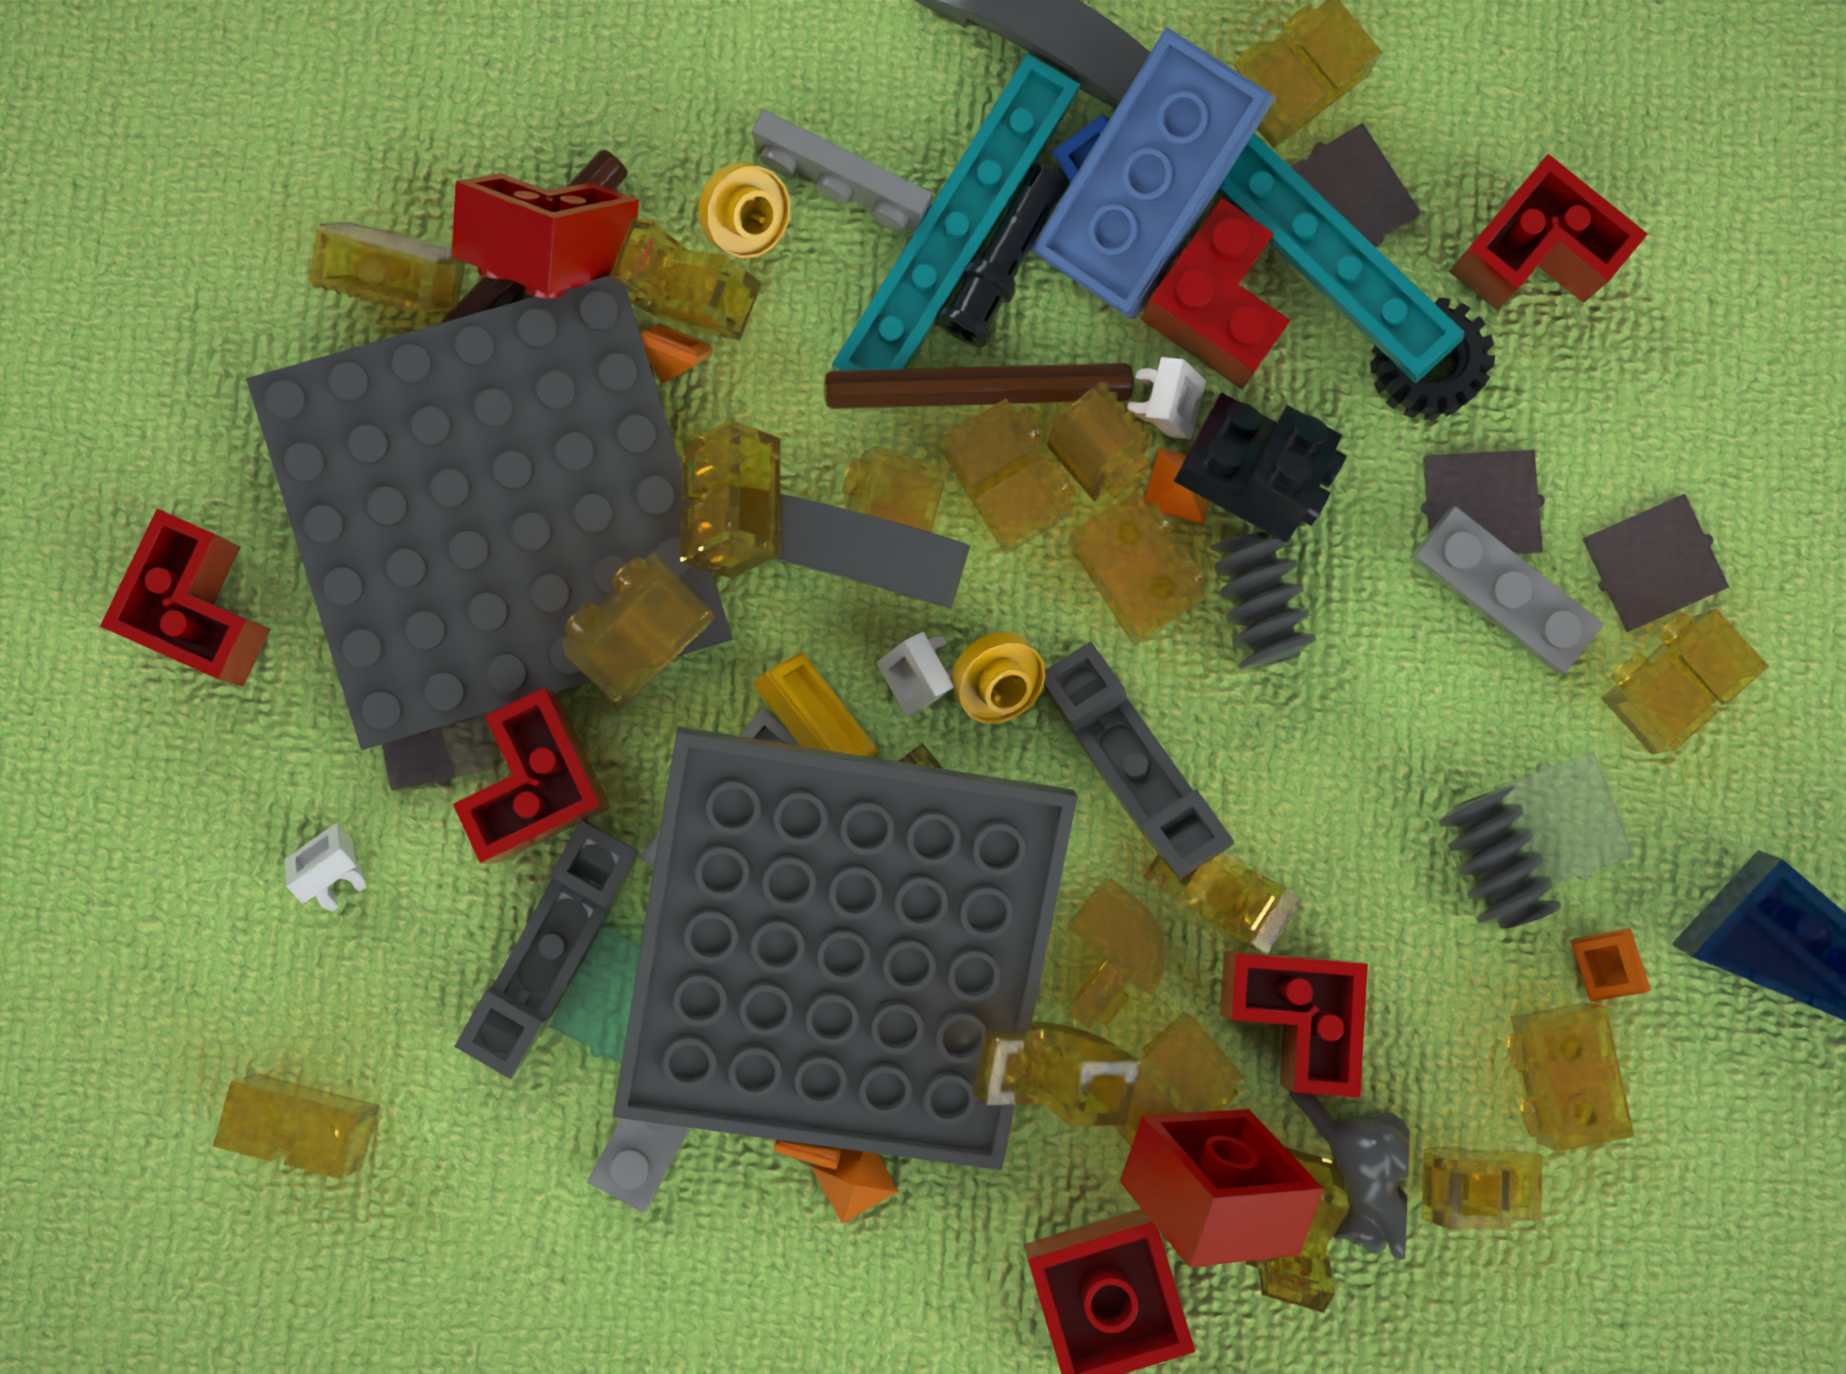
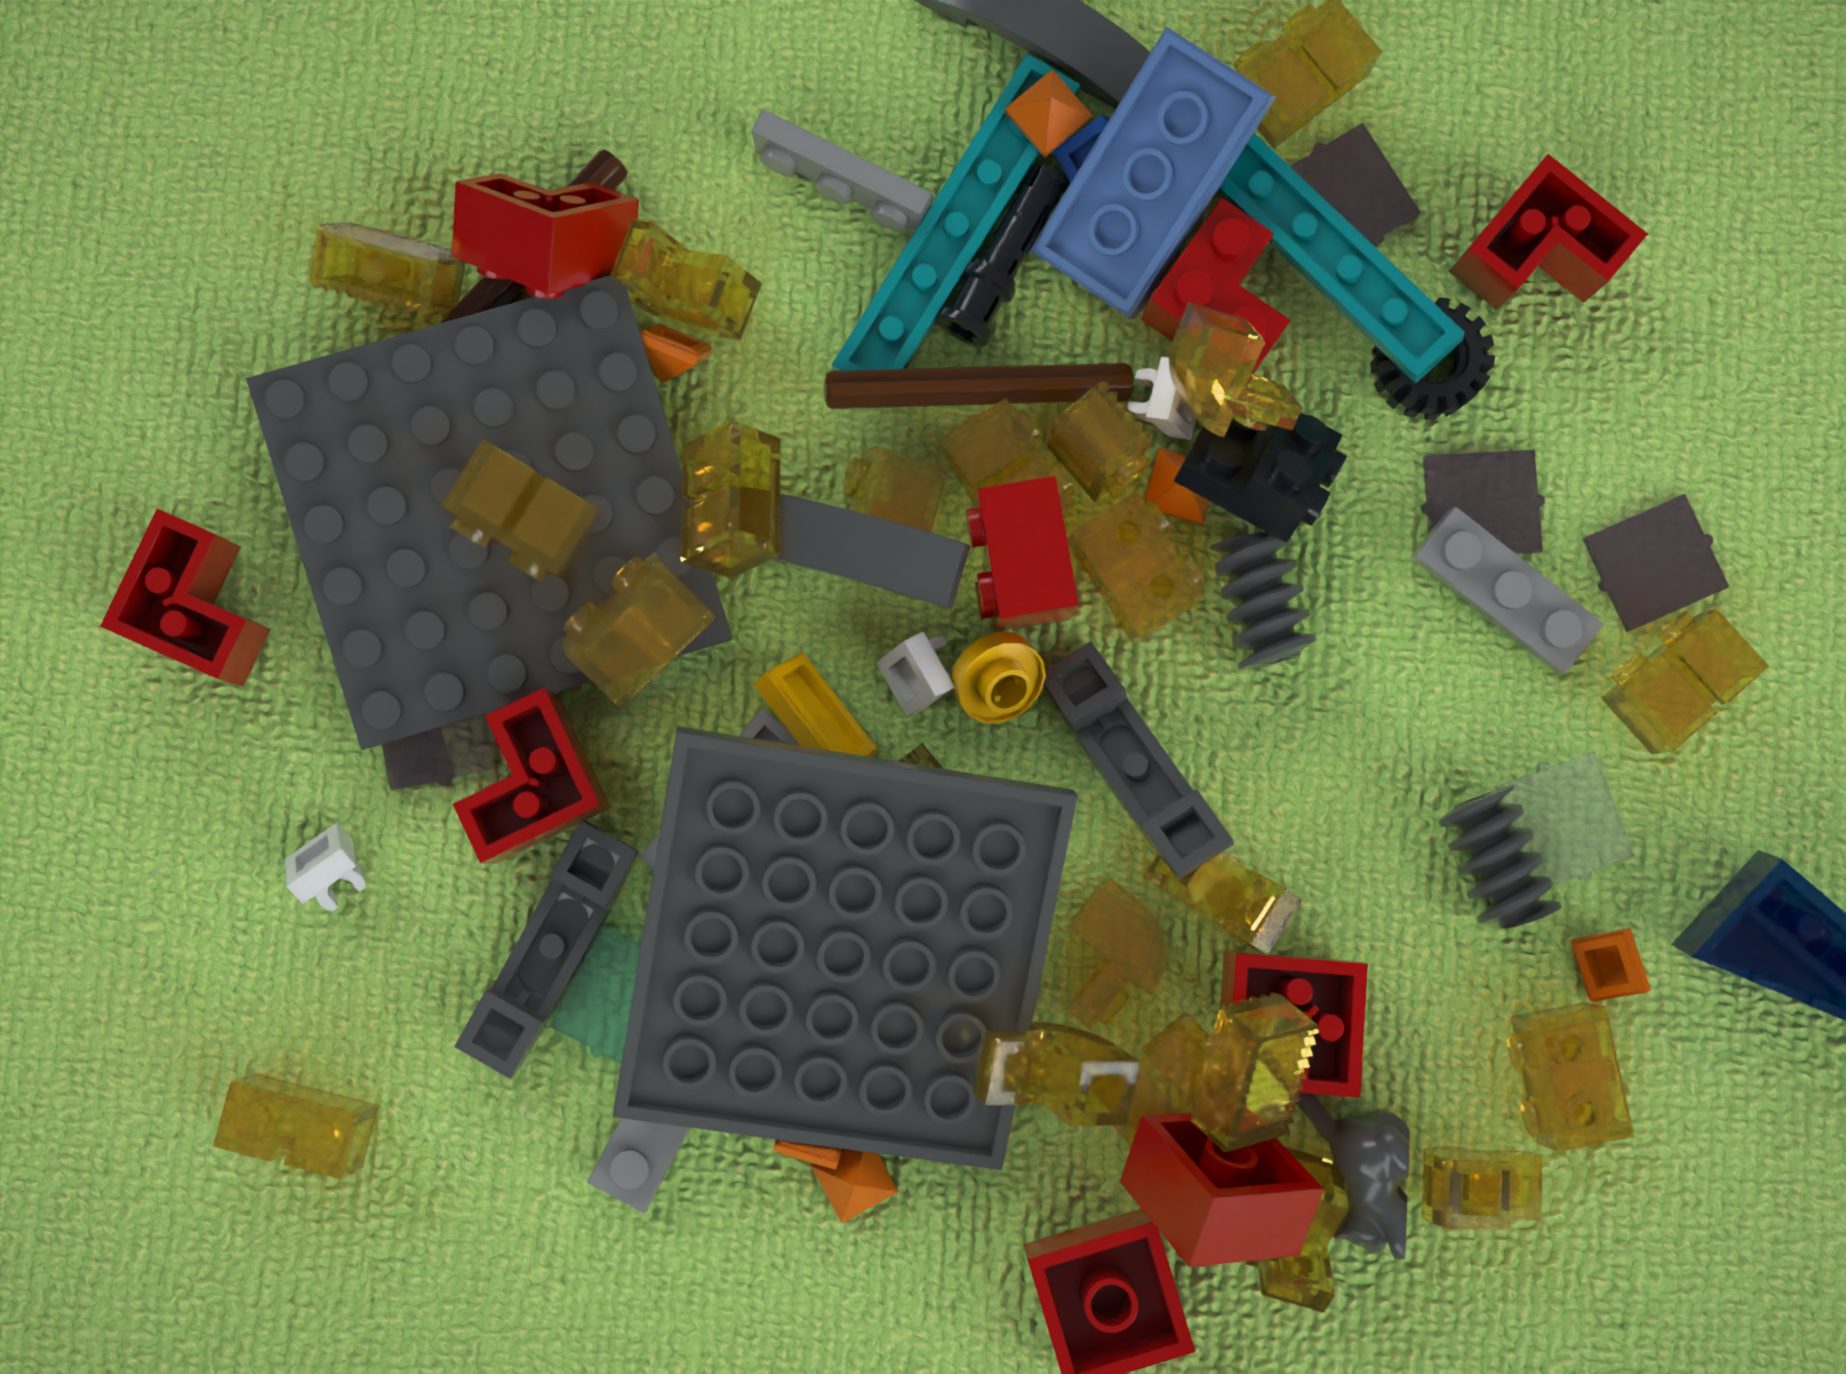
(521, 510): none -> clear yellow piece
(744, 209): yellow plate -> none
(1026, 555): none -> red brick
(1048, 113): none -> orange slope
(1213, 373): none -> clear yellow brick
(1253, 1071): none -> clear yellow brick

